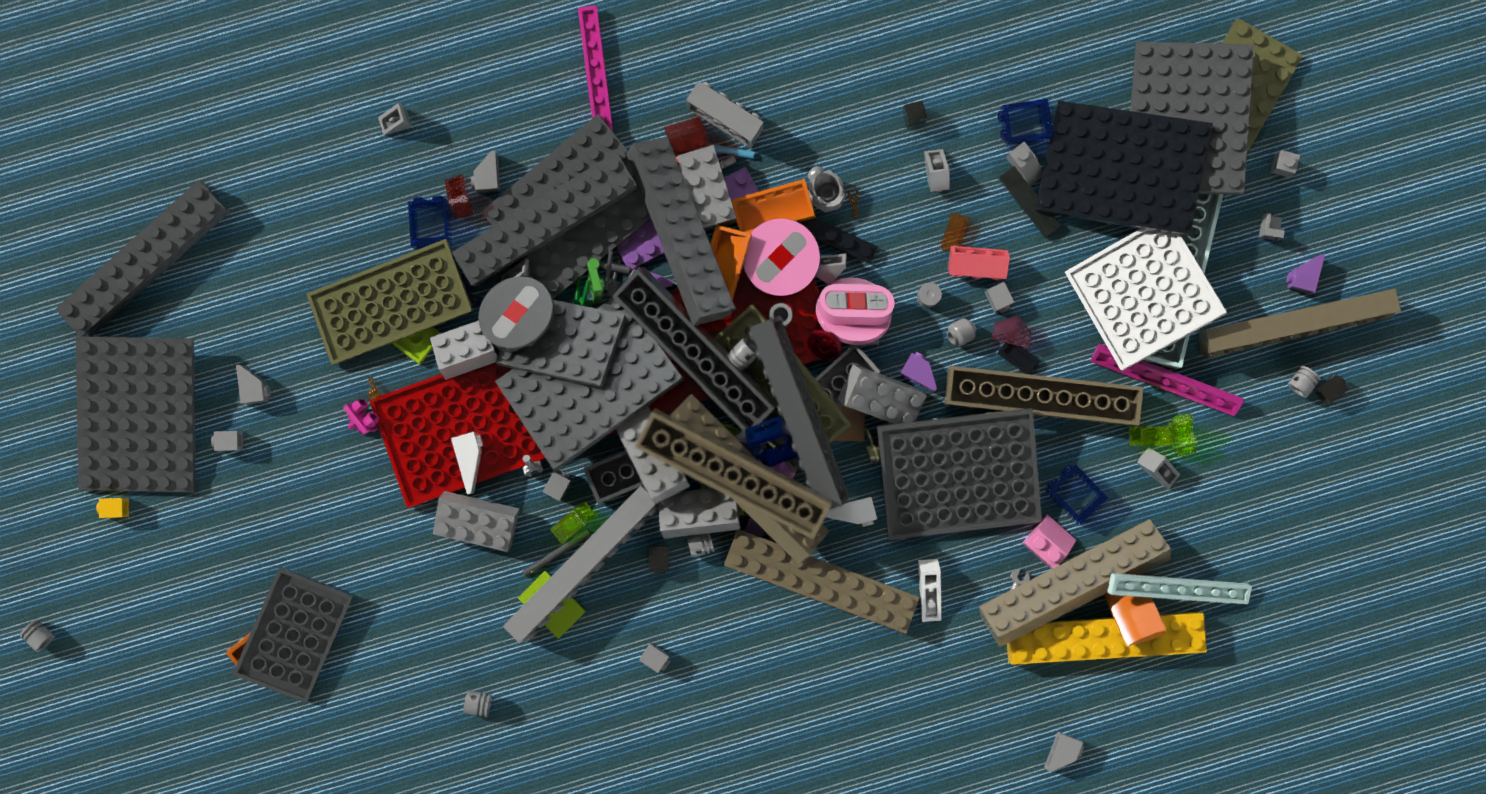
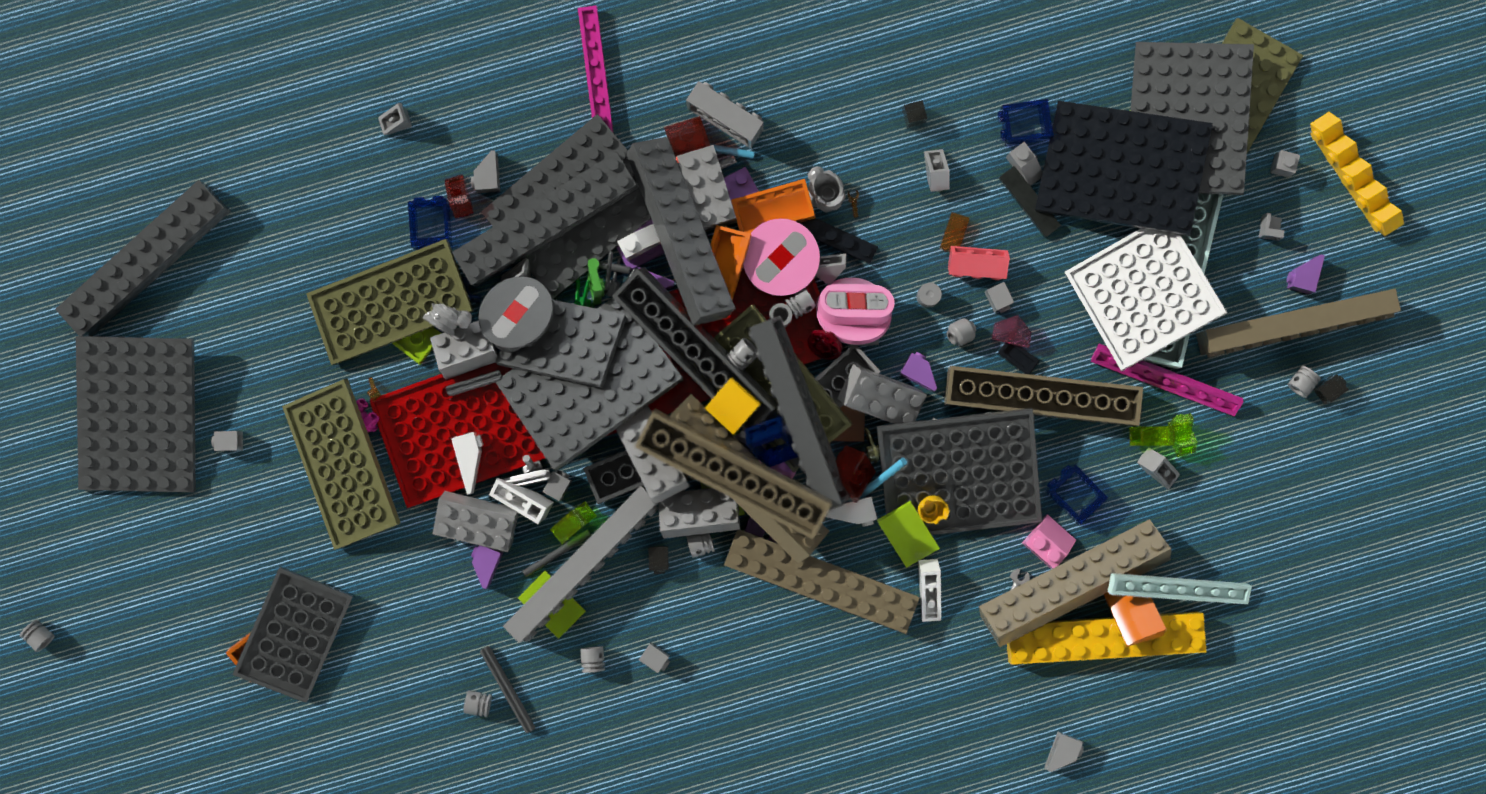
(113, 507): yellow brick -> none
(251, 387): light grey slope -> none
(341, 464): none -> olive plate
(447, 318): none -> light grey piece
(474, 383): none -> dark grey axle
(485, 564): none -> medium lavender slope
(507, 689): none -> dark grey axle
(522, 500): none -> white slope
(530, 478): none -> axle
(592, 659): none -> light grey piece
(639, 242): none -> white slope
(732, 406): none -> yellow slope
(800, 303): none -> light grey piece
(854, 471): none -> clear red slope
(884, 476): none -> medium azure bar
(908, 534): none -> lime tile
(933, 509): none -> yellow hair
(1356, 174): none -> yellow brick

